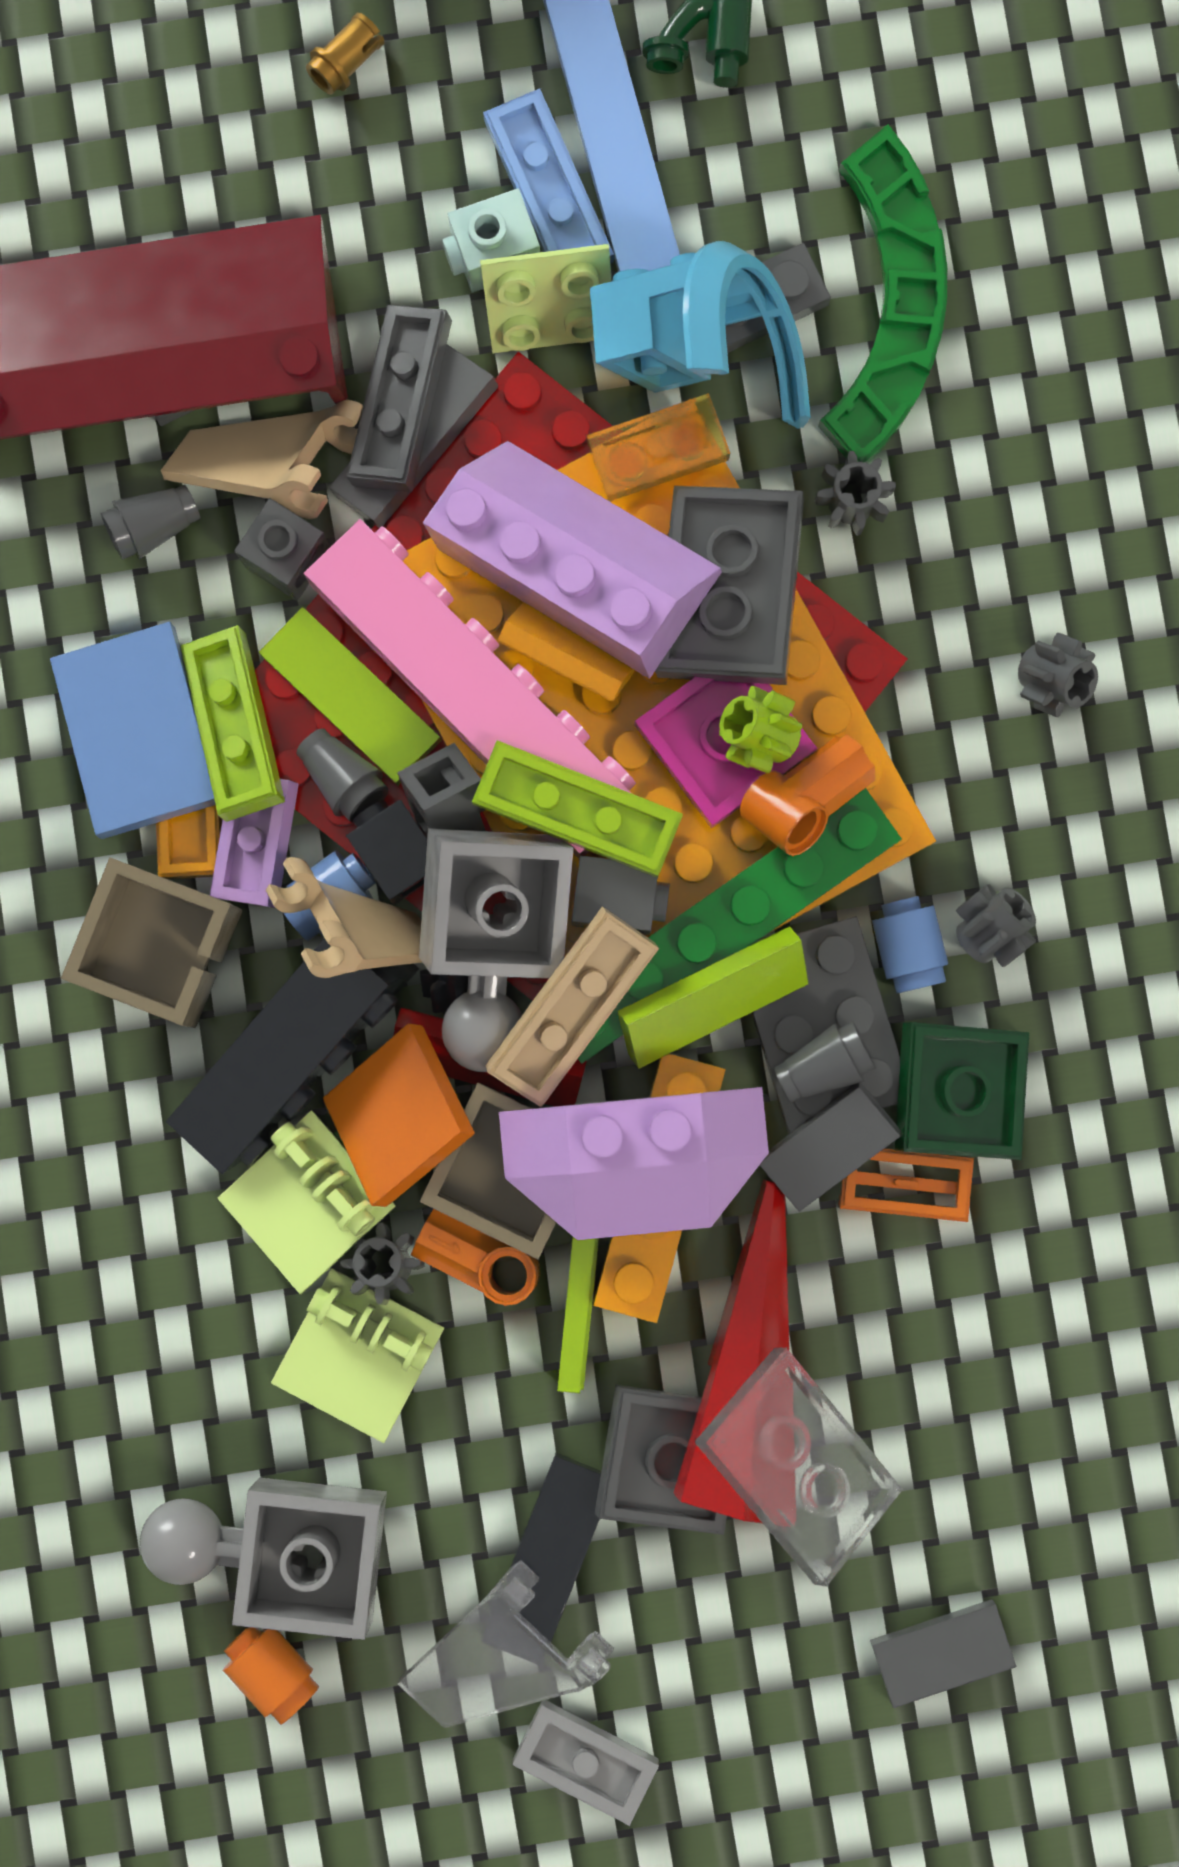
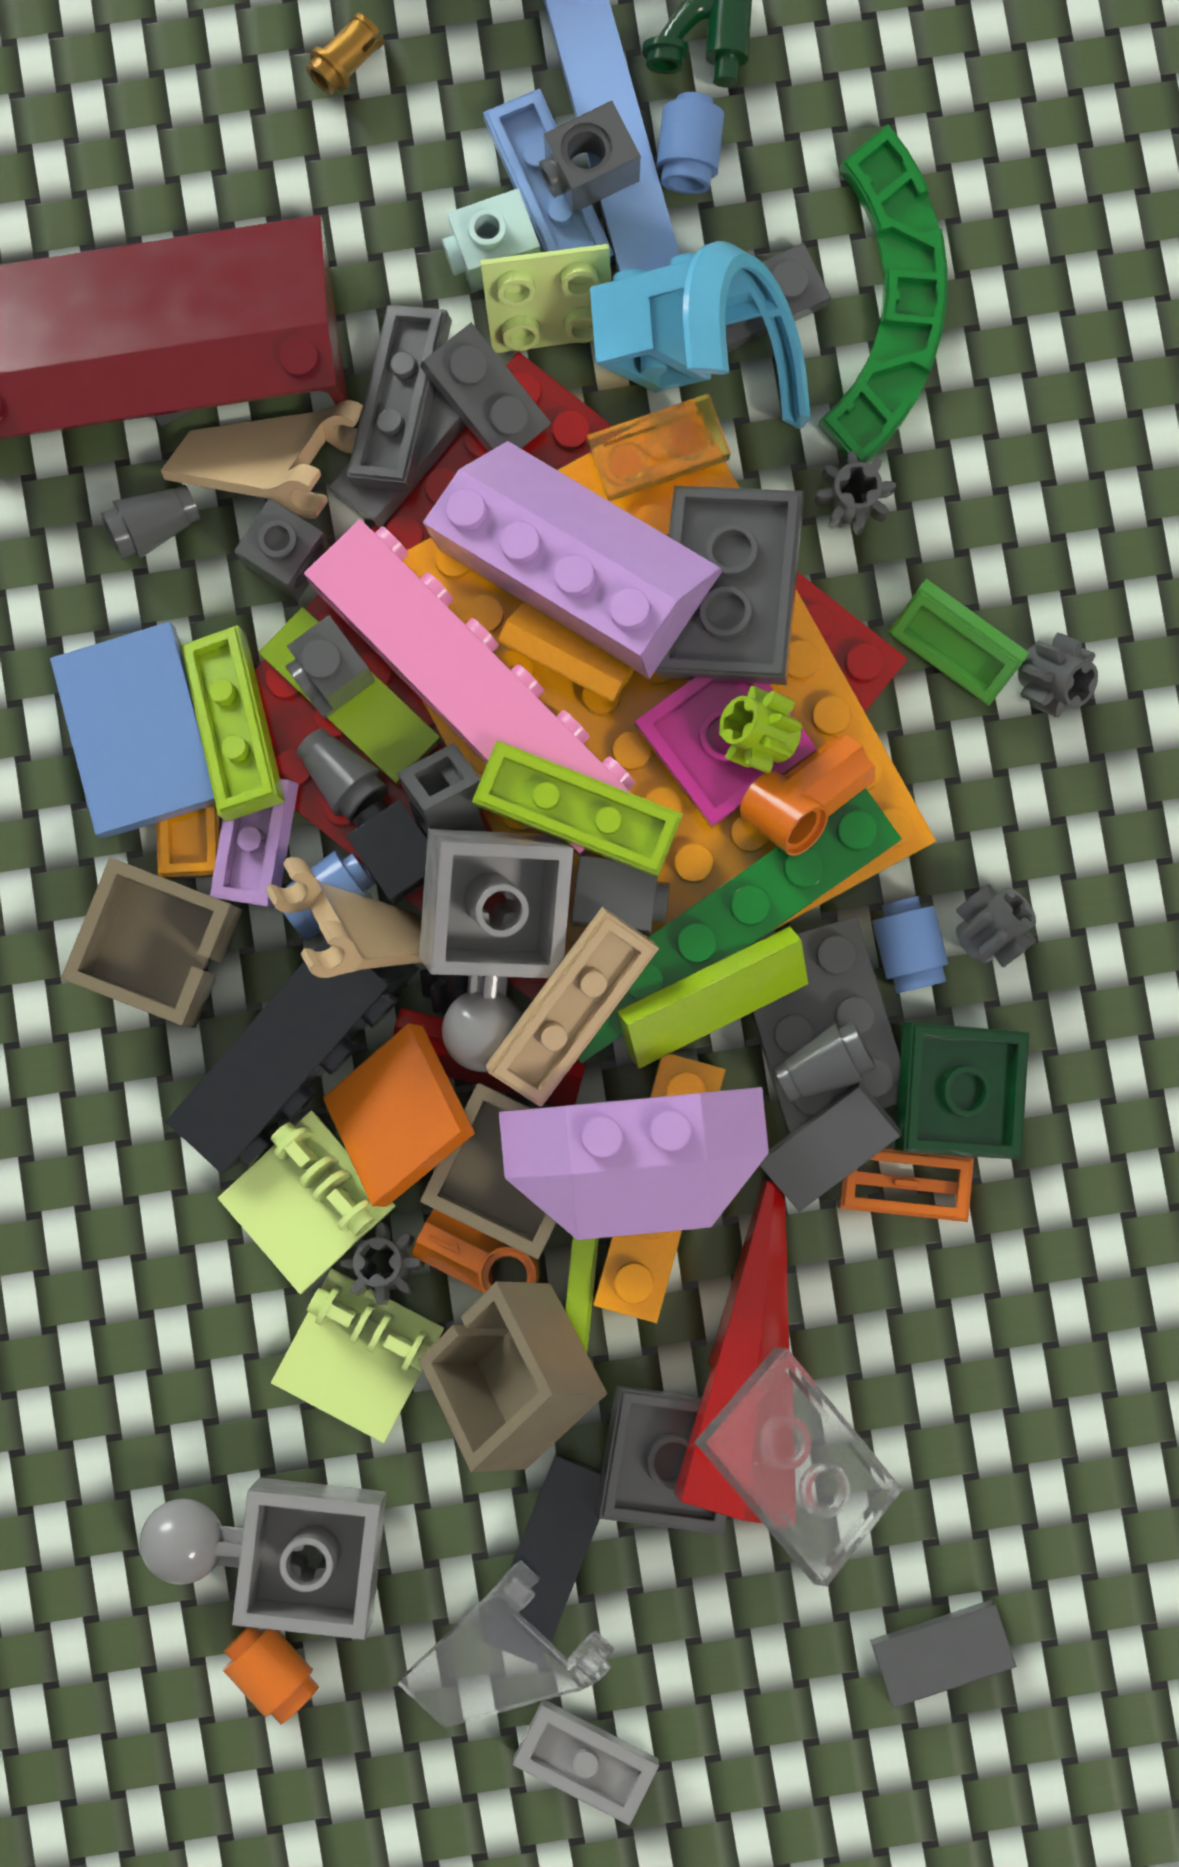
(328, 667): none -> dark grey brick
(484, 391): none -> dark grey plate
(511, 1376): none -> dark tan piece
(598, 133): none -> dark grey brick
(690, 143): none -> medium blue brick
(958, 642): none -> bright green tile

